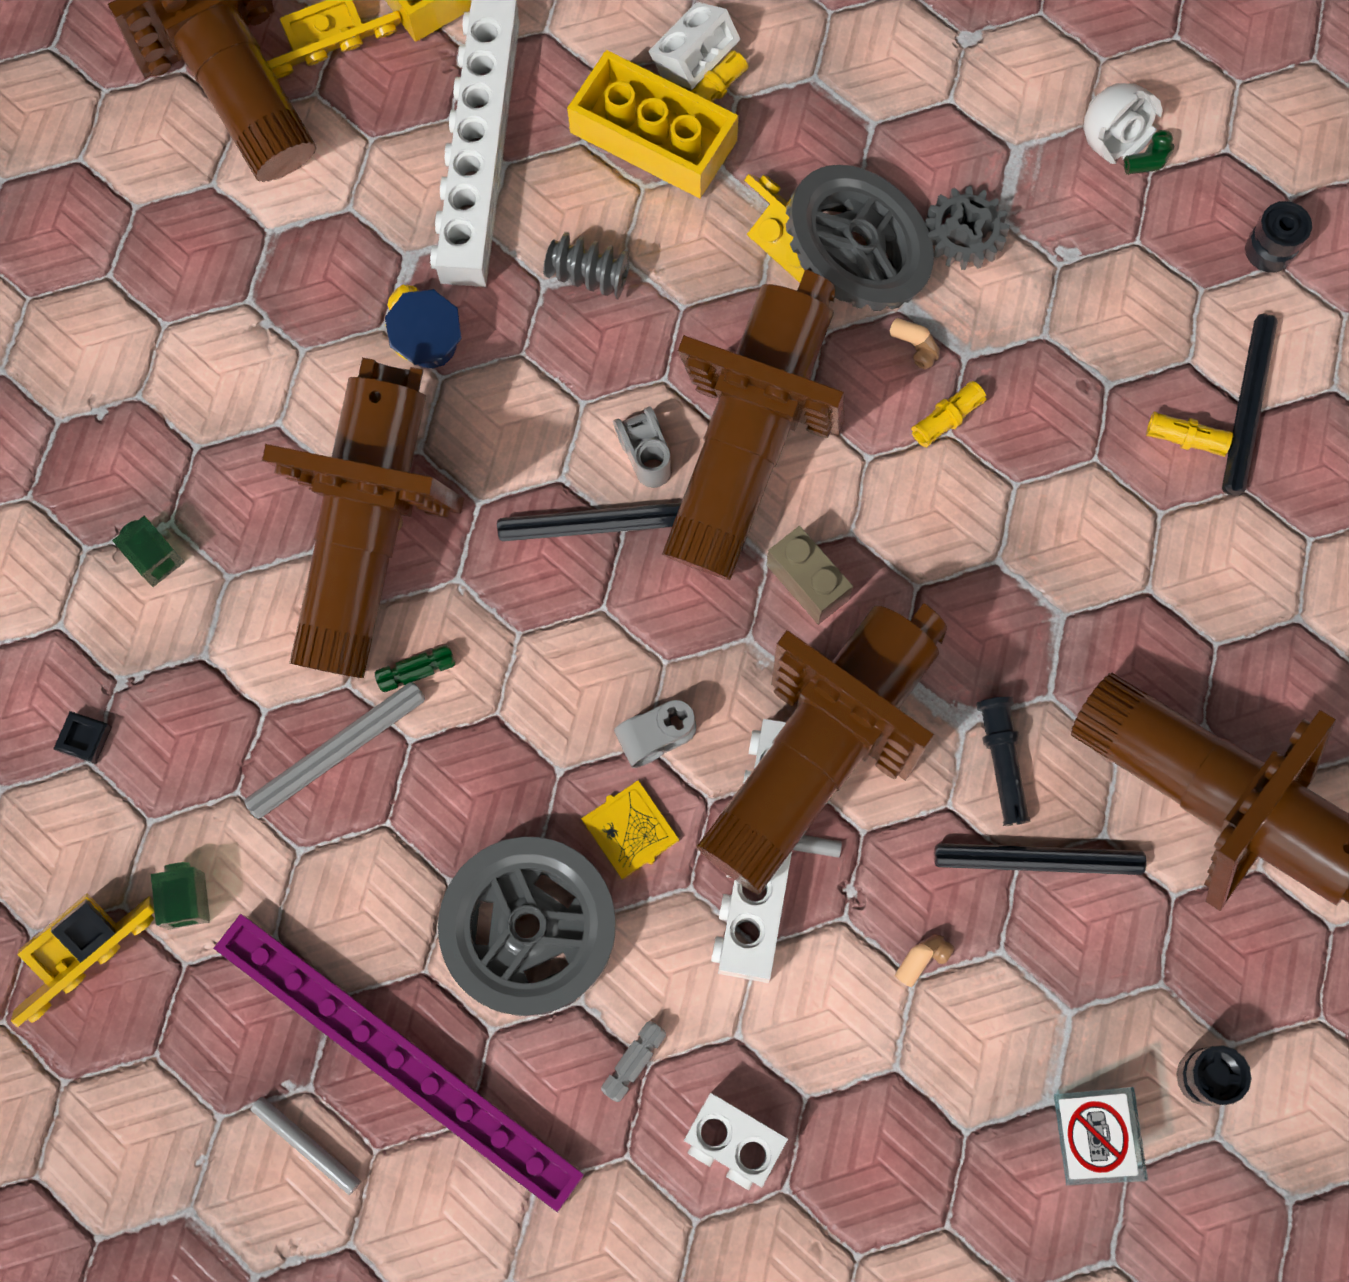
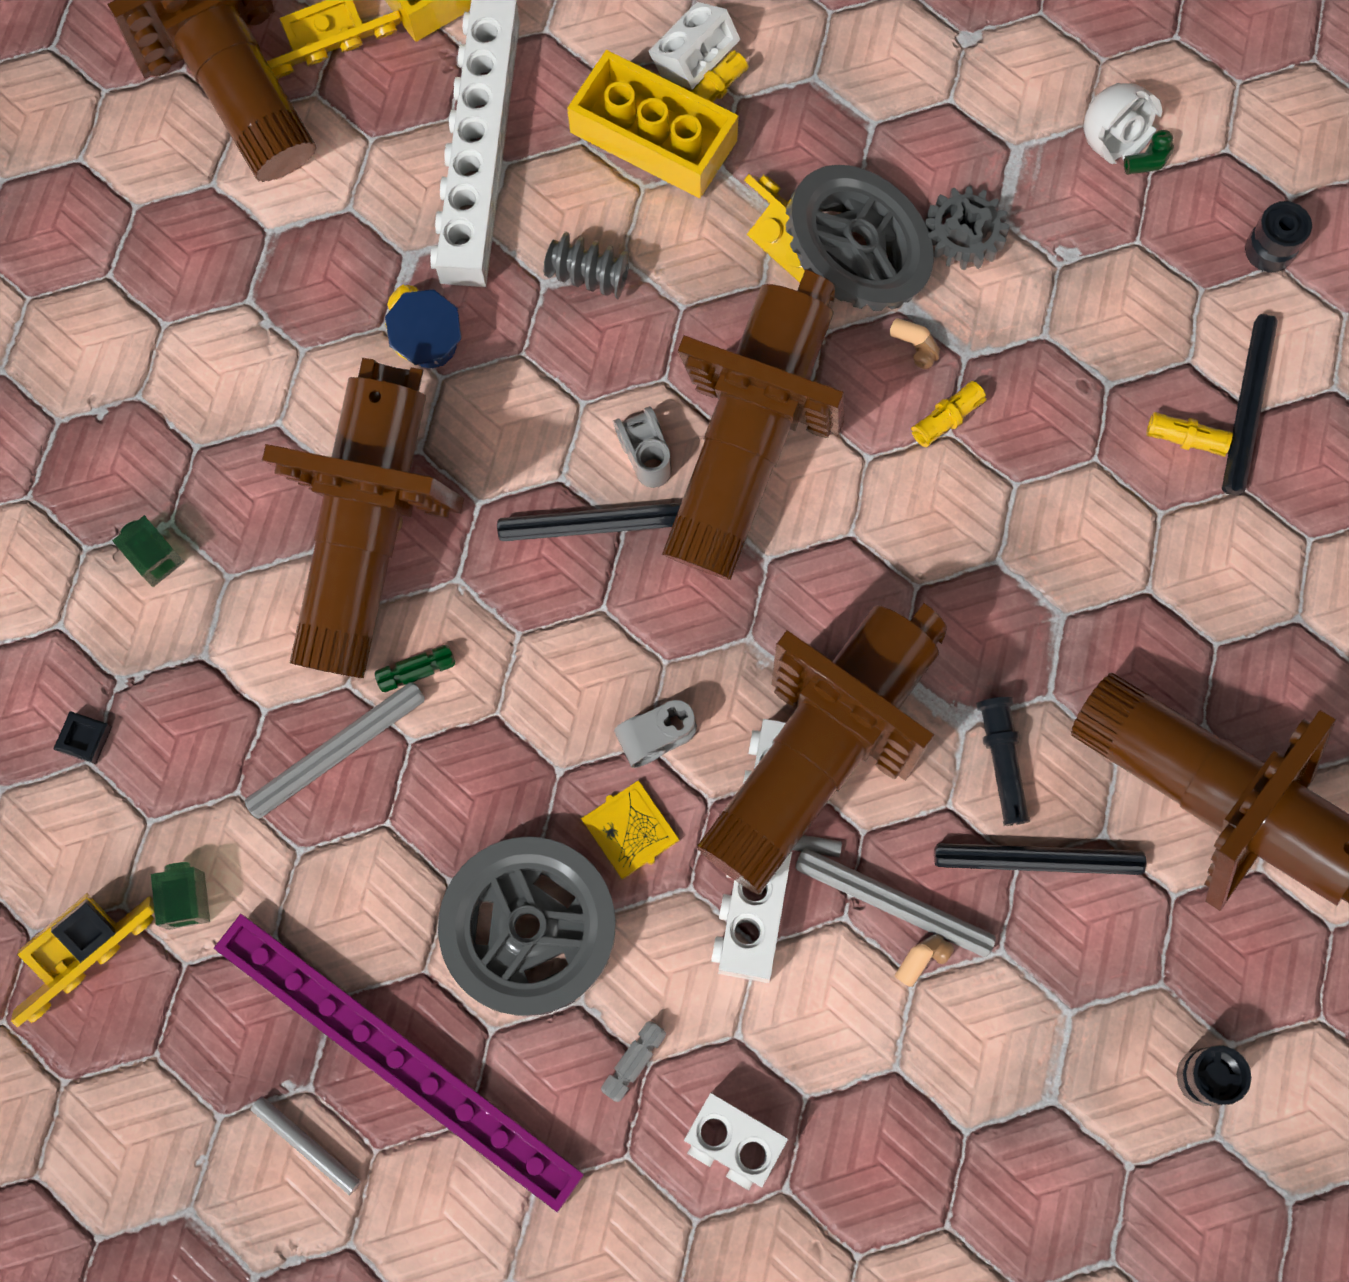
(809, 575): dark tan brick -> none
(895, 902): none -> light grey axle
(1100, 1136): piece -> none

